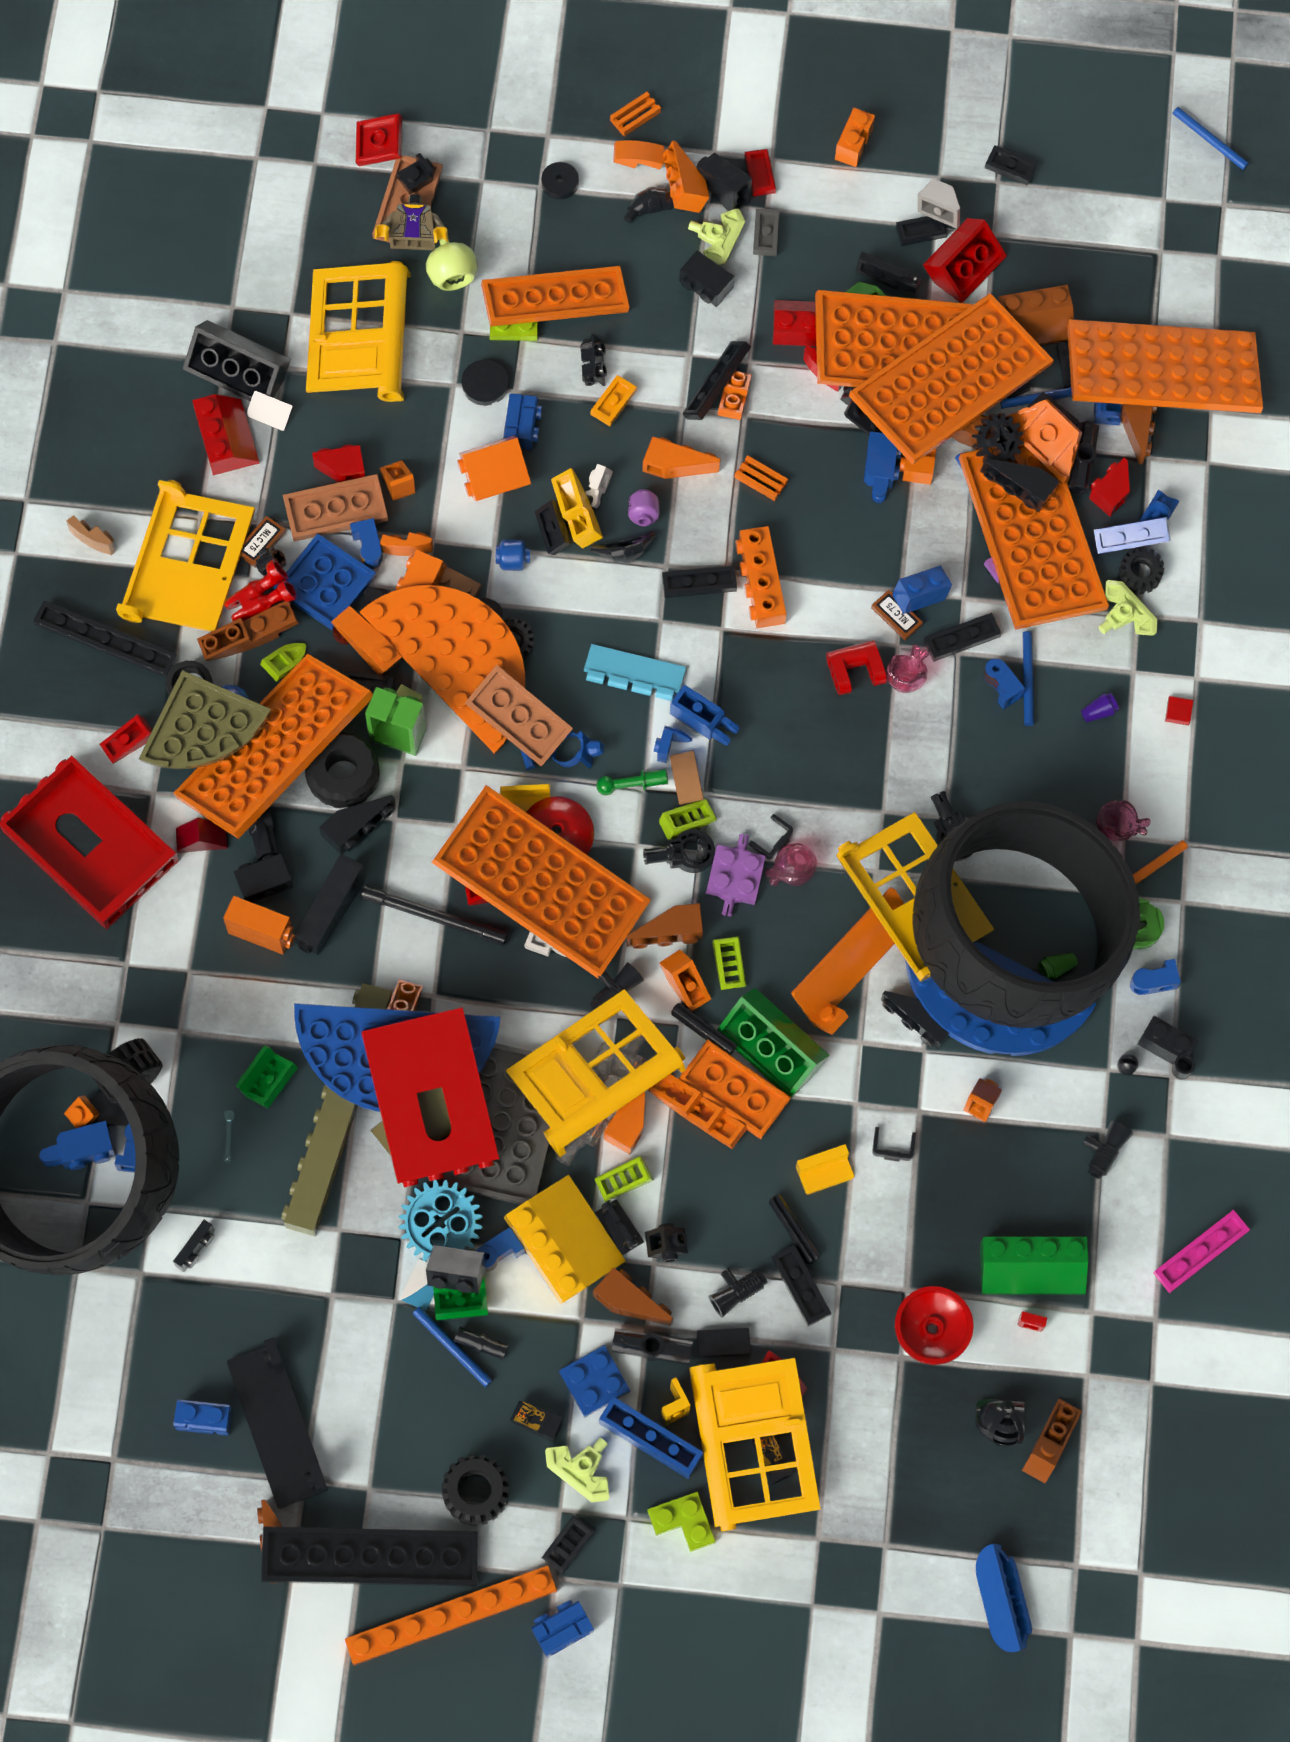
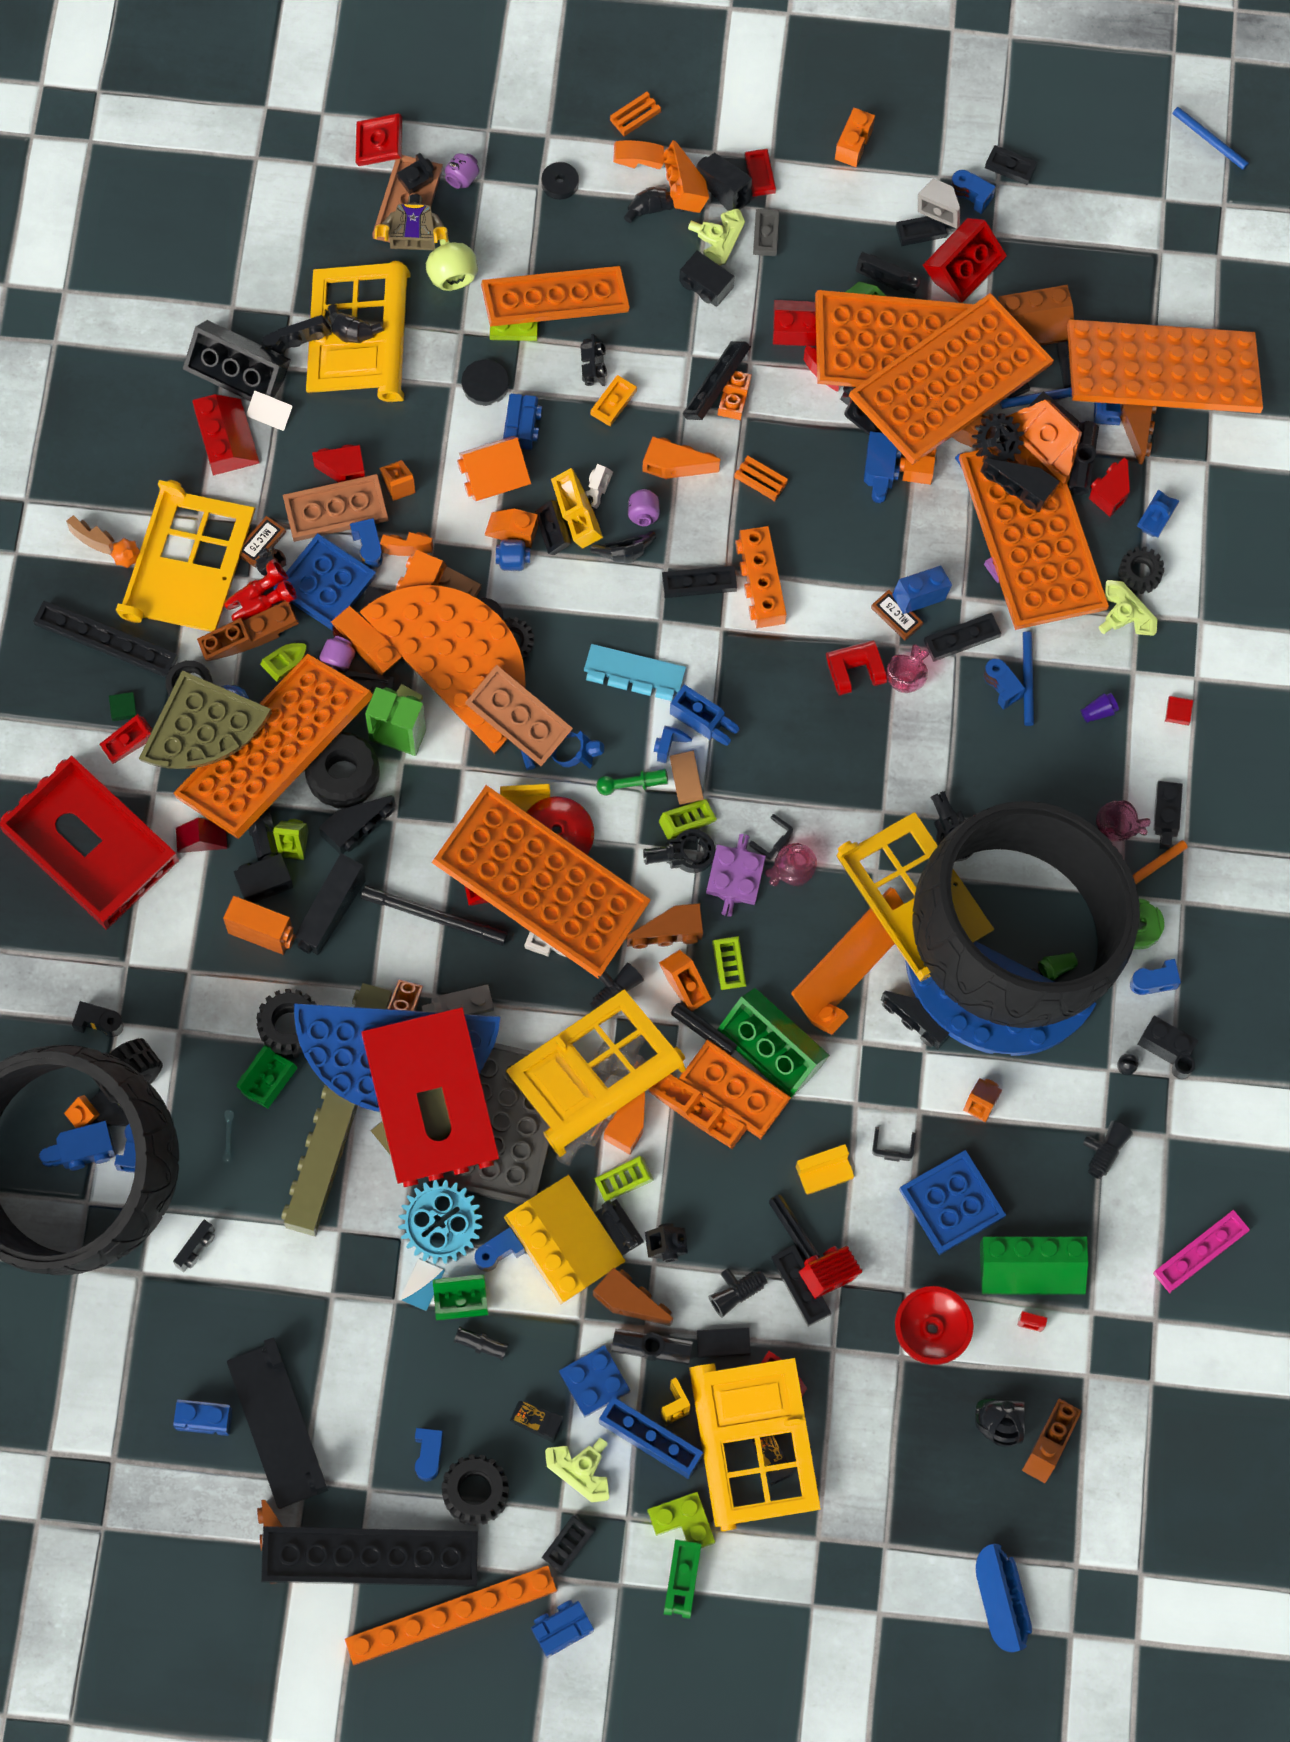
(97, 1018): none -> black leg
(122, 706): none -> dark green tile
(125, 553): none -> orange piece
(269, 1014): none -> black tyre
(291, 838): none -> lime slope
(297, 334): none -> black hinge
(337, 653): none -> medium lavender head
(351, 328): none -> black piece
(431, 1444): none -> blue leg
(453, 1347): blue bar -> none
(455, 1269): brick -> none
(461, 170): none -> medium lavender head
(473, 1000): none -> light grey hinge
(513, 525): none -> orange slope
(682, 1577): none -> green plate
(830, 1271): none -> red brick
(952, 1202): none -> blue plate
(973, 189): none -> blue leg
(1132, 535): plate -> none
(1167, 812): none -> black hinge

